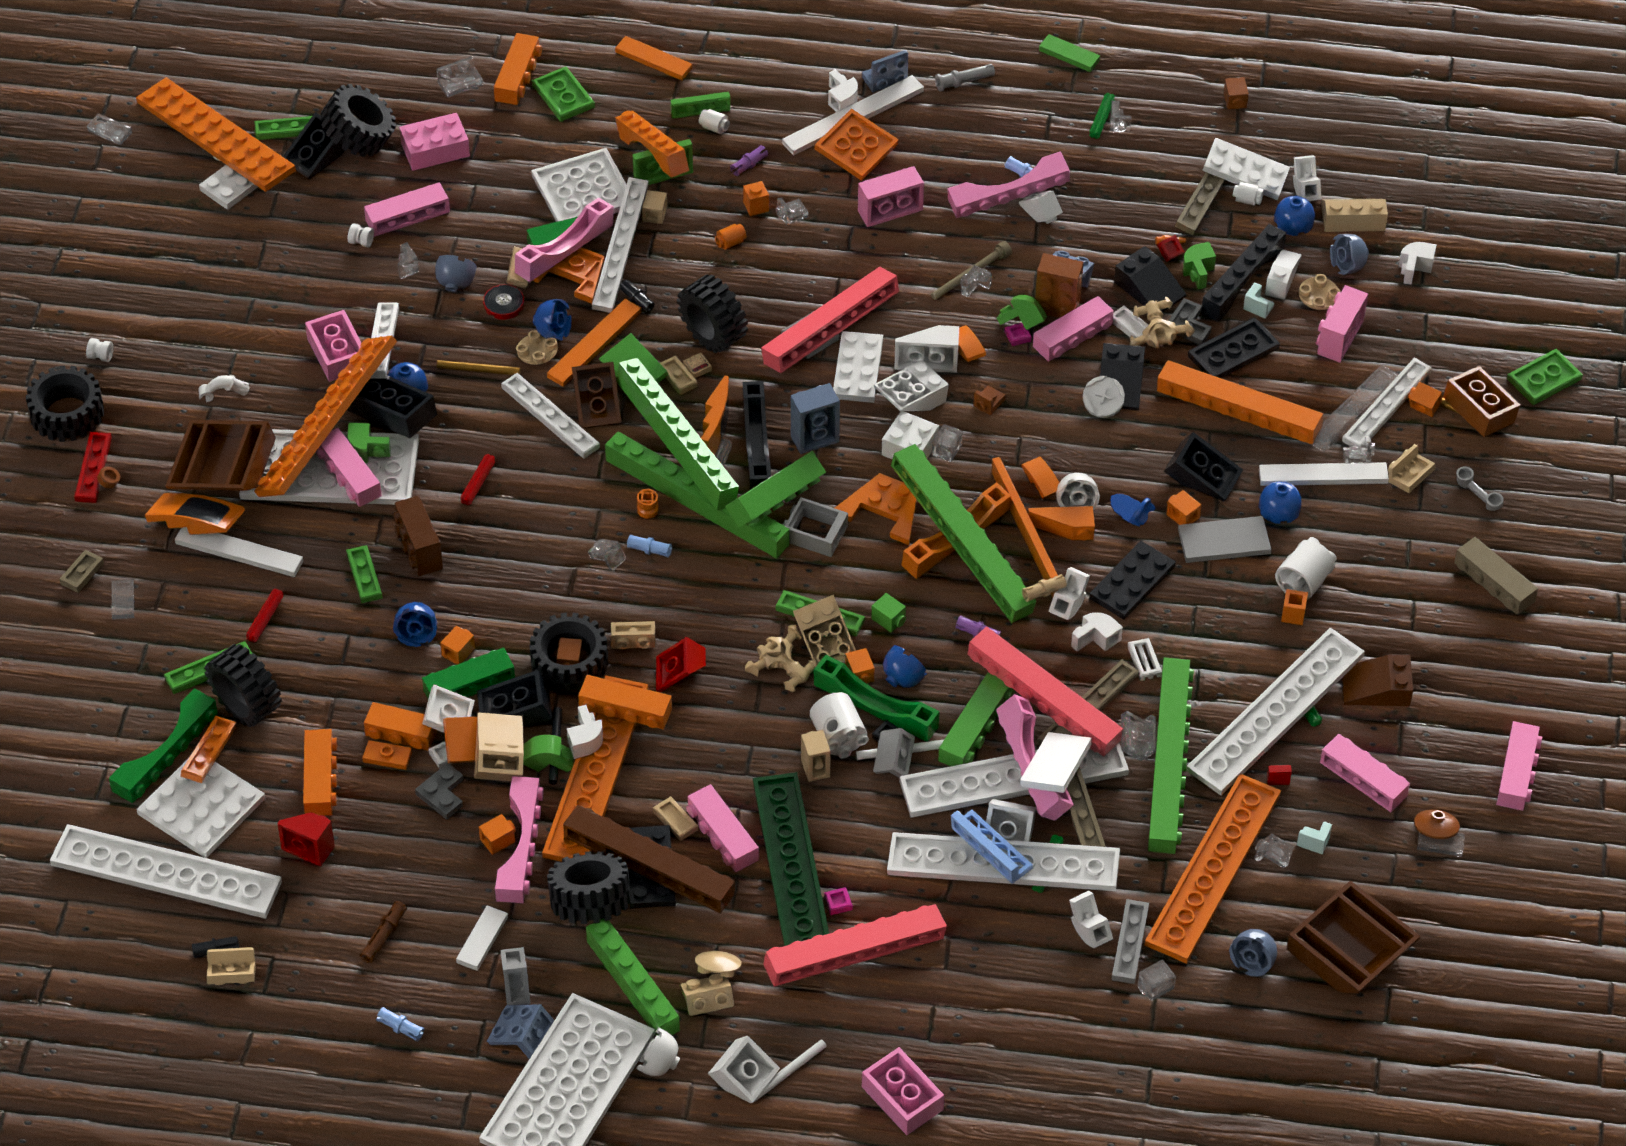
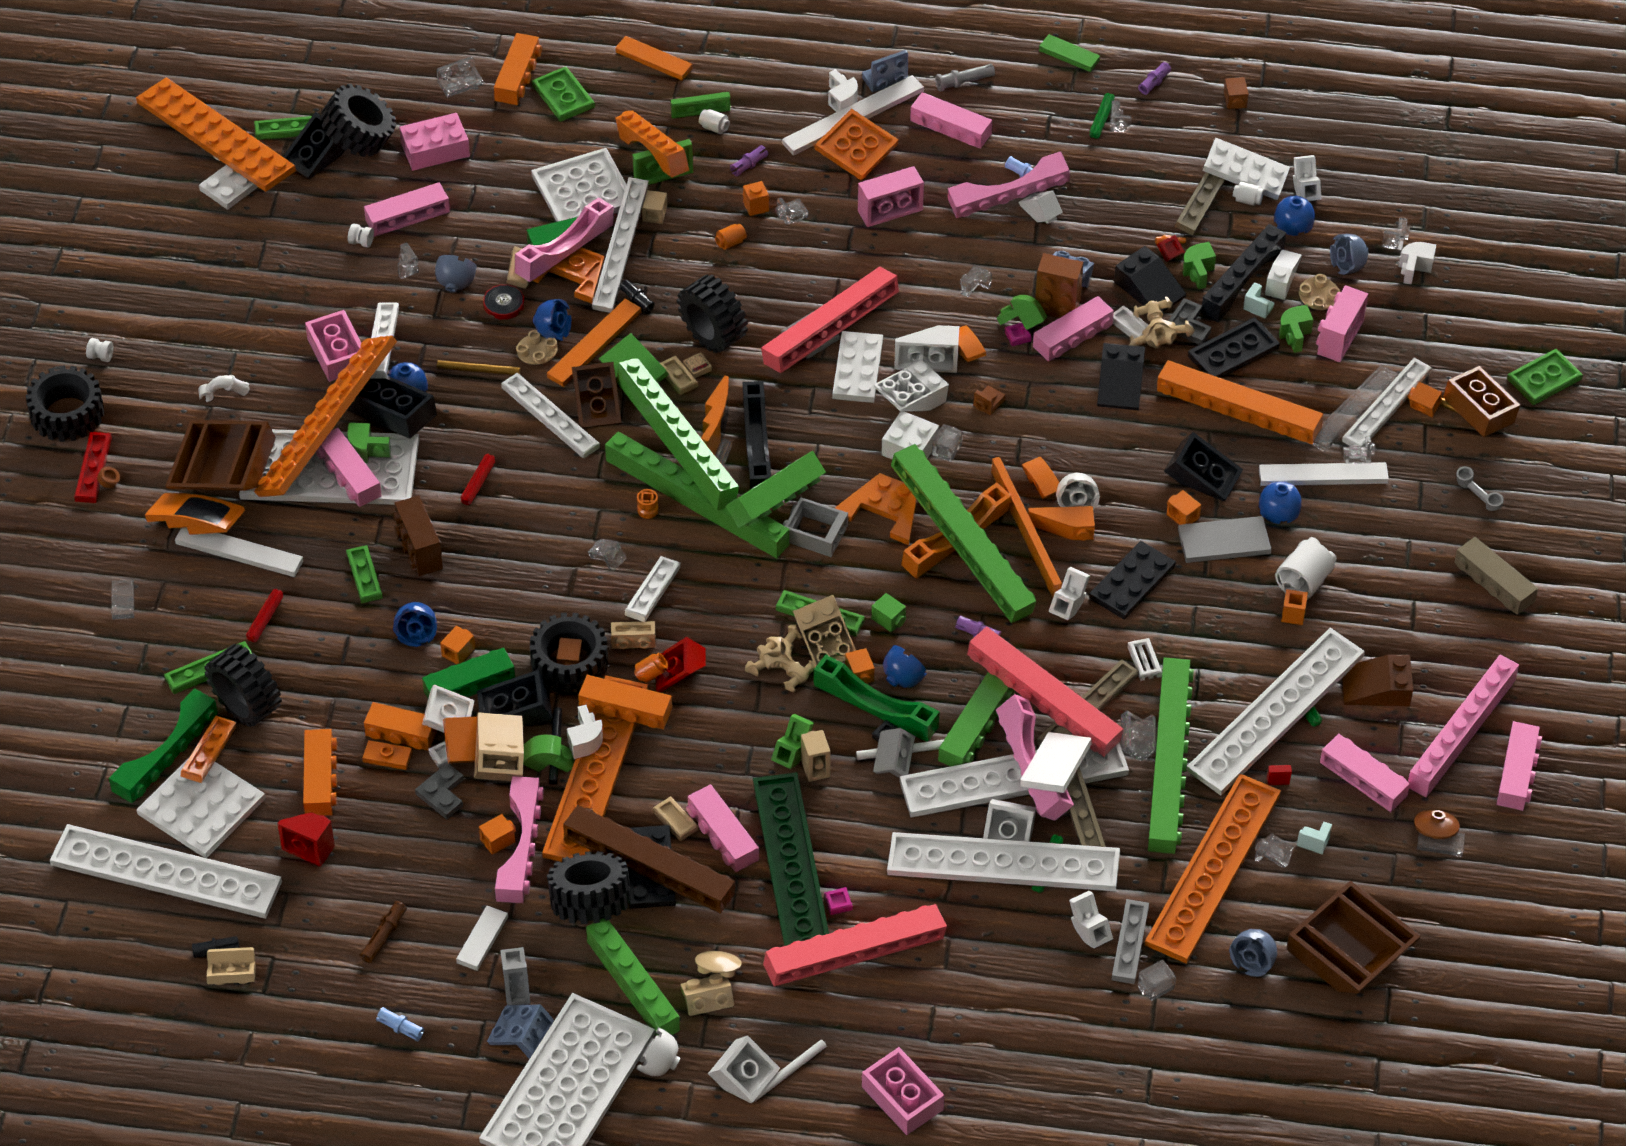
(81, 571): dark tan plate -> none
(109, 129): clear plate -> none
(649, 545): light blue pin -> none
(650, 667): none -> orange brick
(652, 589): none -> white tile
(788, 748): none -> bright green brick
(815, 418): sand blue brick -> none
(840, 723): white cylinder -> none
(951, 120): none -> bright pink brick
(990, 849): light blue fence -> none
(1001, 250): dark tan piece -> none
(1044, 587): tan pin -> none
(1097, 628): white brick -> none
(1103, 397): white tile -> none
(1131, 509): blue piece -> none
(1147, 85): none -> medium lavender pin
(1294, 324): none -> bright green brick
(1354, 214): tan slope -> none
(1396, 239): none -> clear bracket
(1410, 469): tan bracket -> none
(1463, 725): none -> bright pink brick

